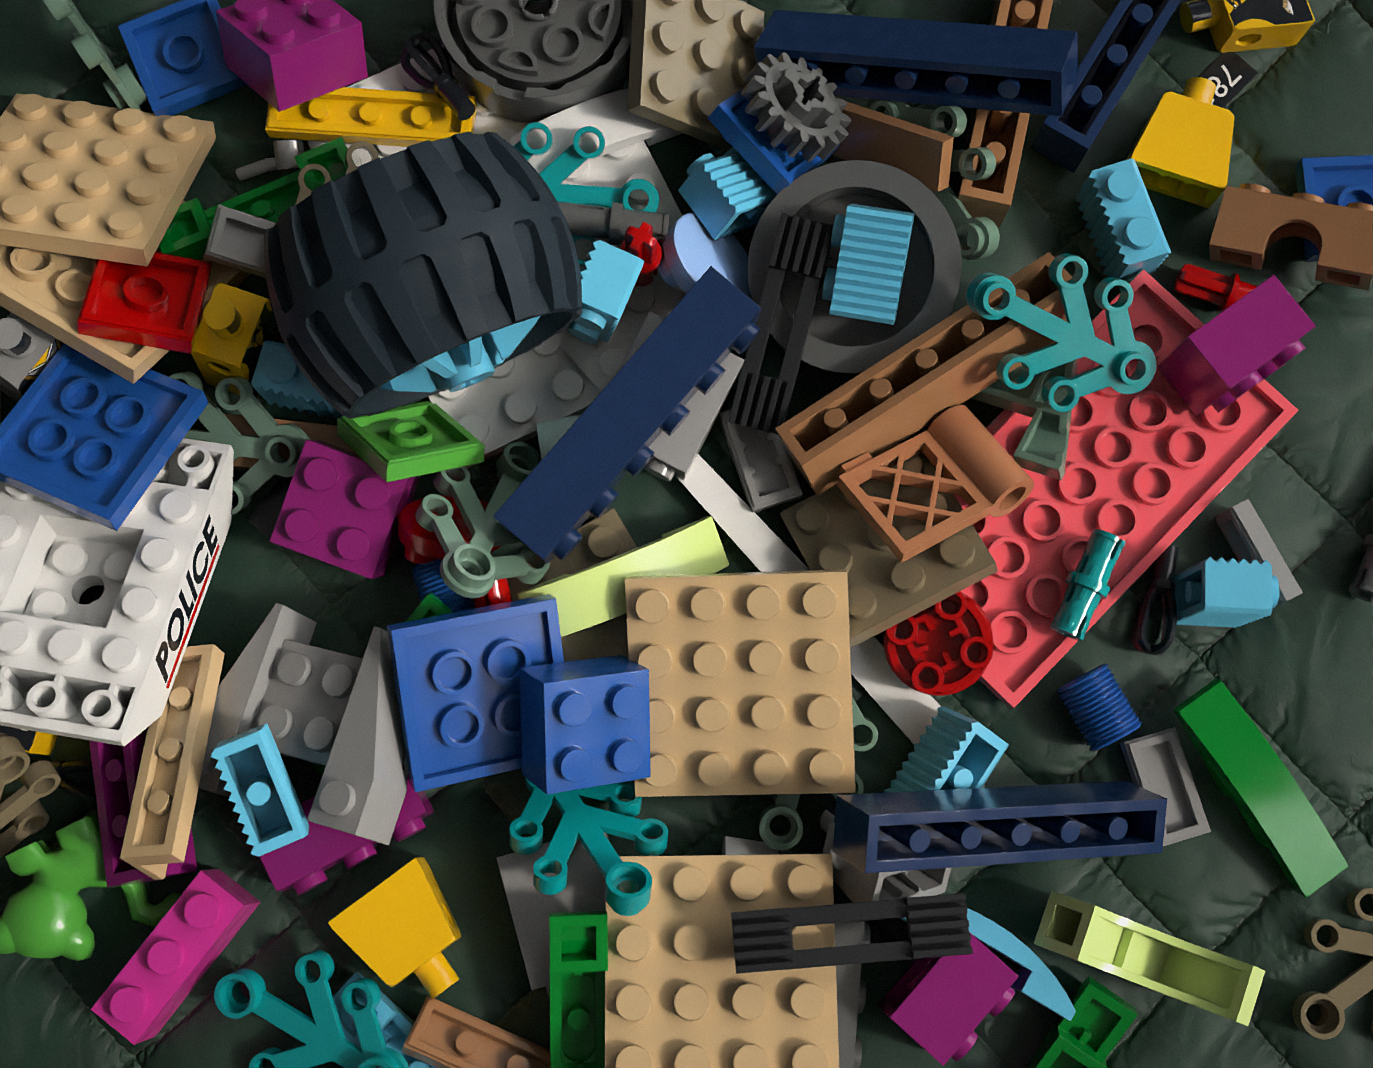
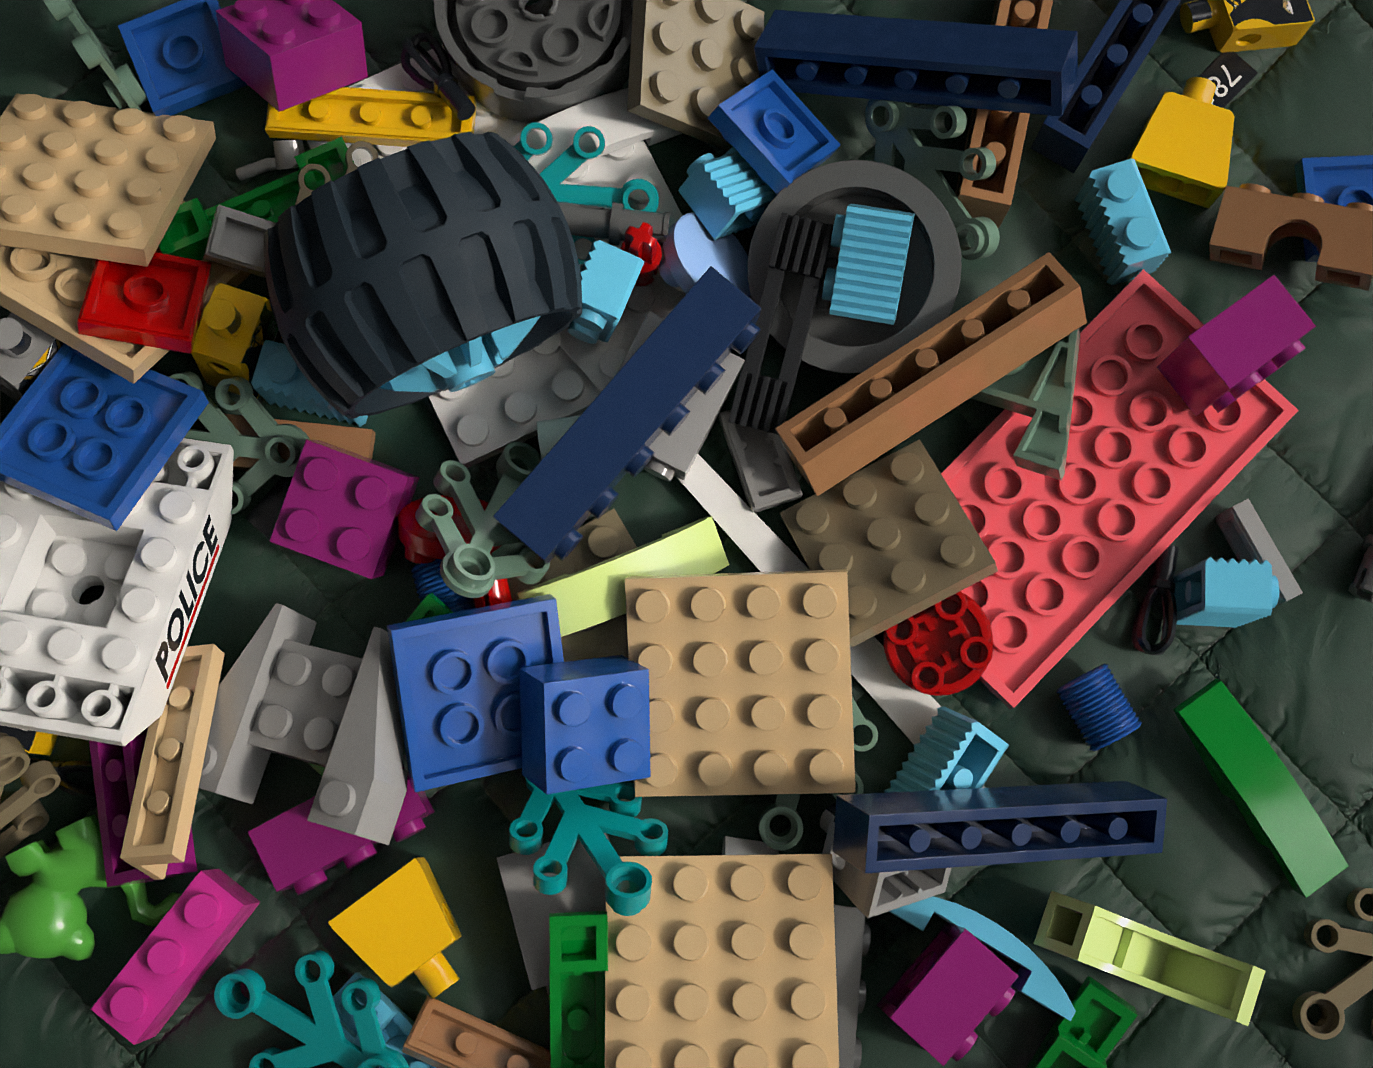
(261, 790): medium azure brick -> none
(410, 441): bright green tile -> none
(796, 106): dark grey gear -> none
(897, 143): medium nougat tile -> none
(934, 925): black container -> none
(971, 466): nougat piece -> none
(1072, 338): teal plant -> none
(1087, 584): teal pin -> none
(1161, 767): light grey tile -> none
(1211, 286): red axle -> none

